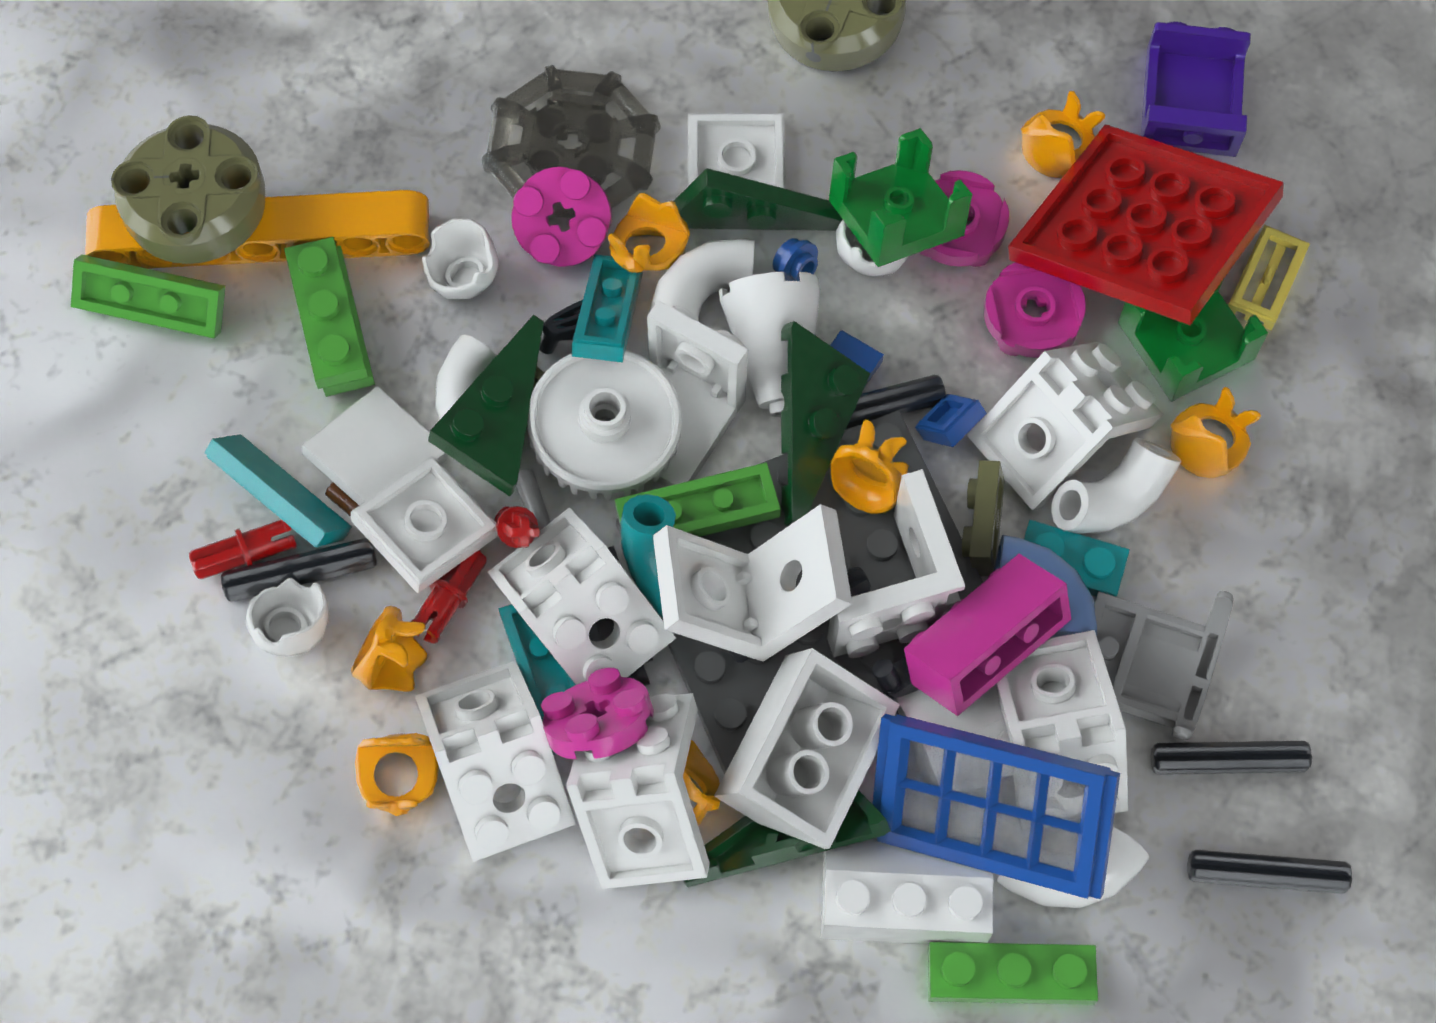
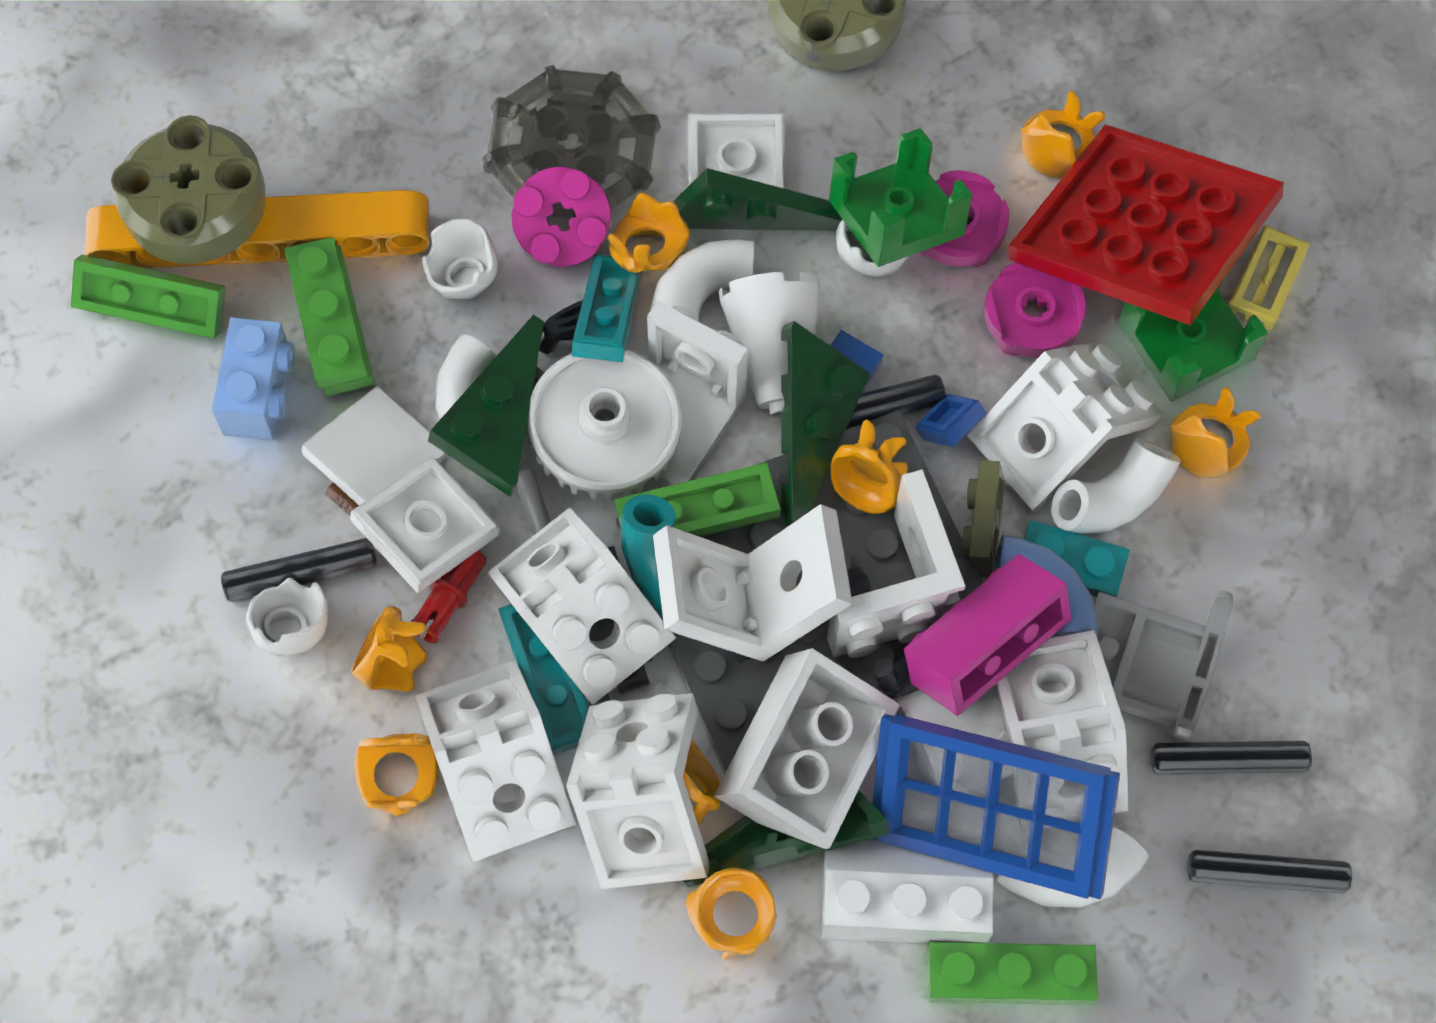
(240, 549): red axle -> none
(252, 378): none -> light blue brick
(277, 490): teal tile -> none
(516, 526): red axle -> none
(597, 715): dark pink plate -> none
(702, 901): none -> light orange piece
(795, 257): blue plate -> none
(1195, 88): dark purple panel -> none

